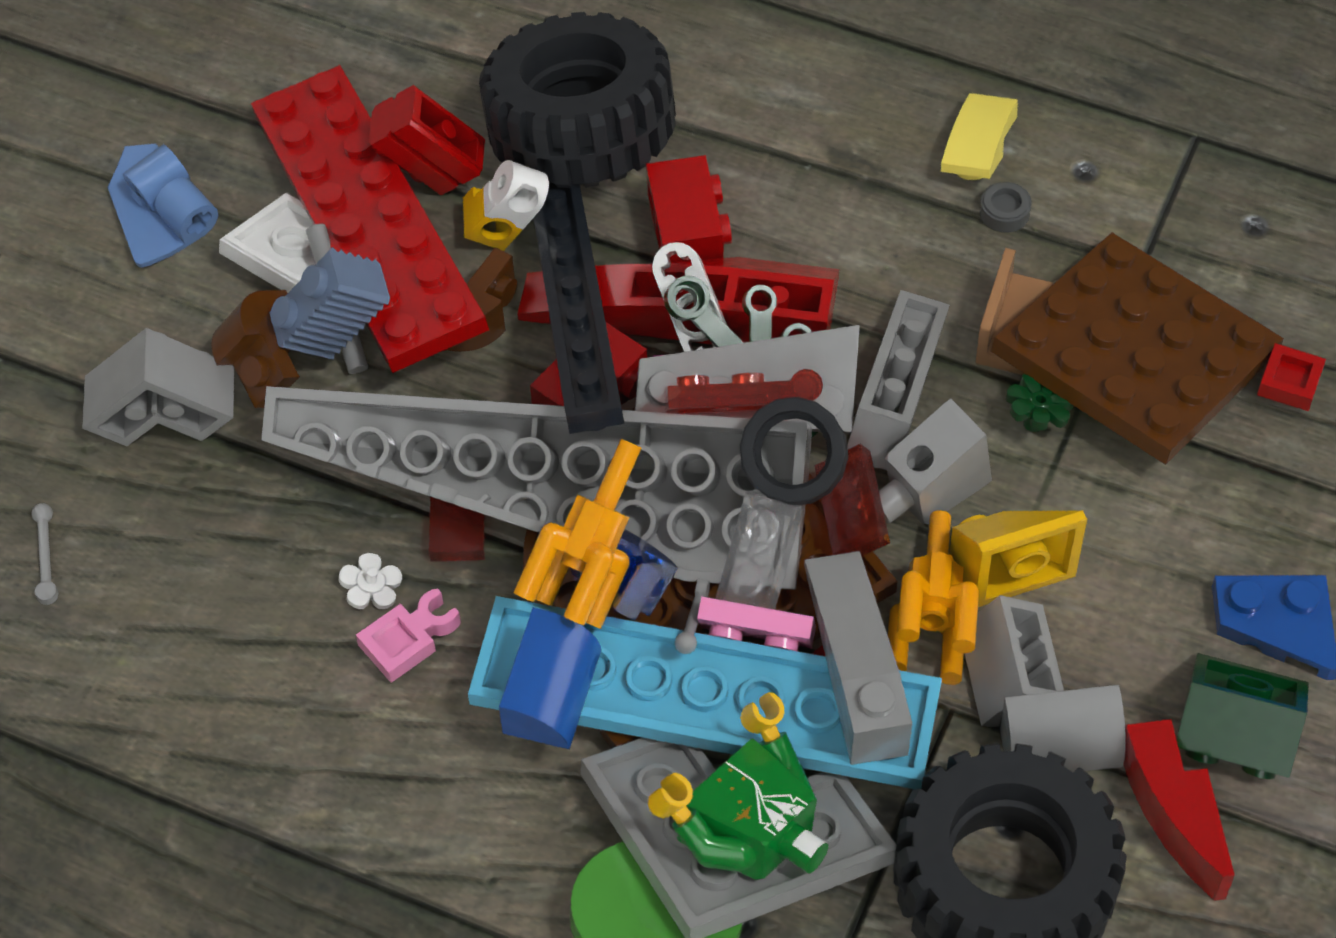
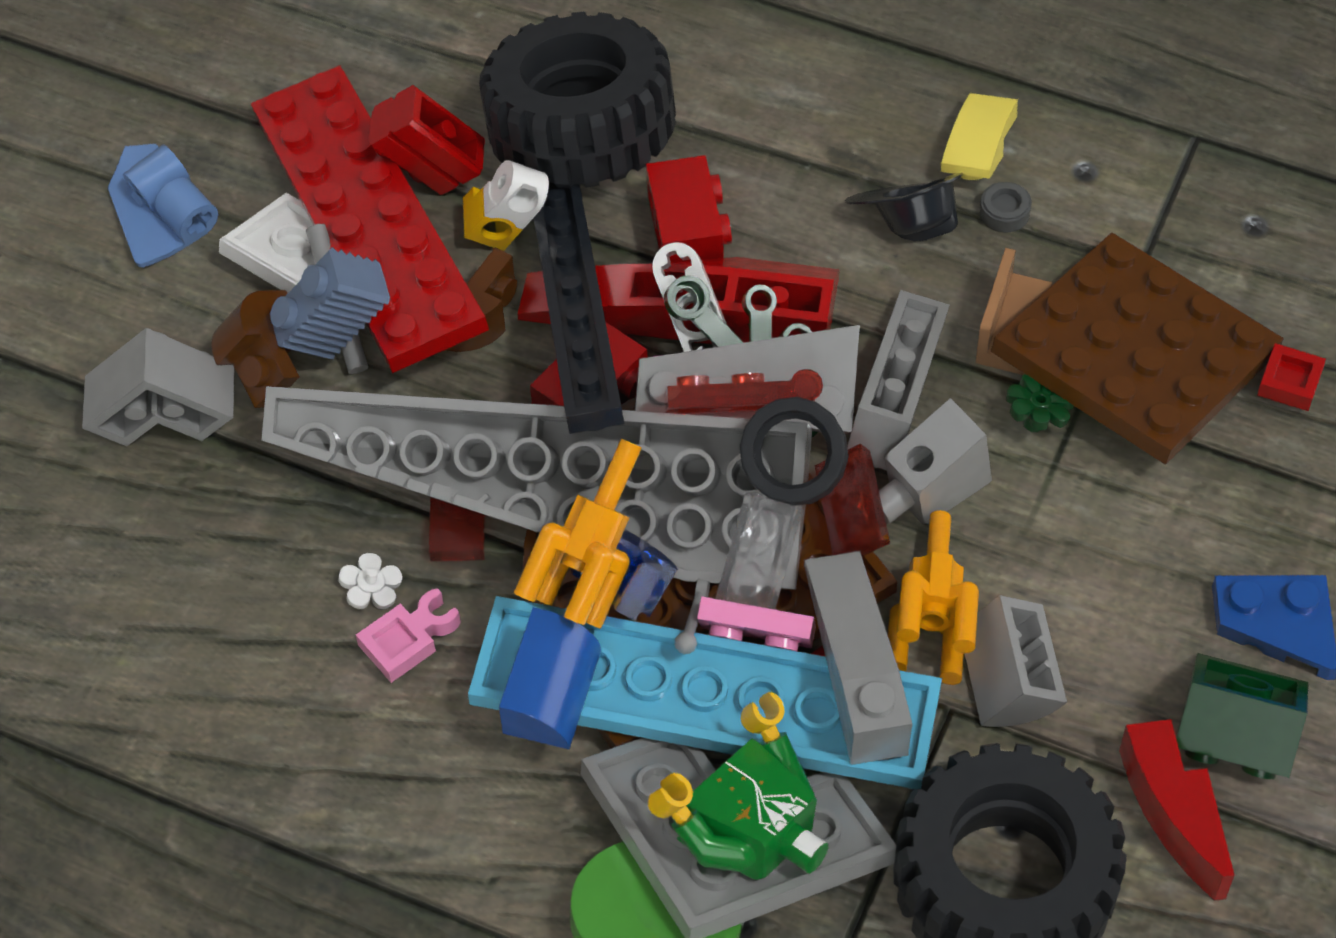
(46, 590): light grey hinge -> none
(915, 210): none -> black piece
(1018, 550): yellow slope -> none
(1075, 724): light grey brick -> none

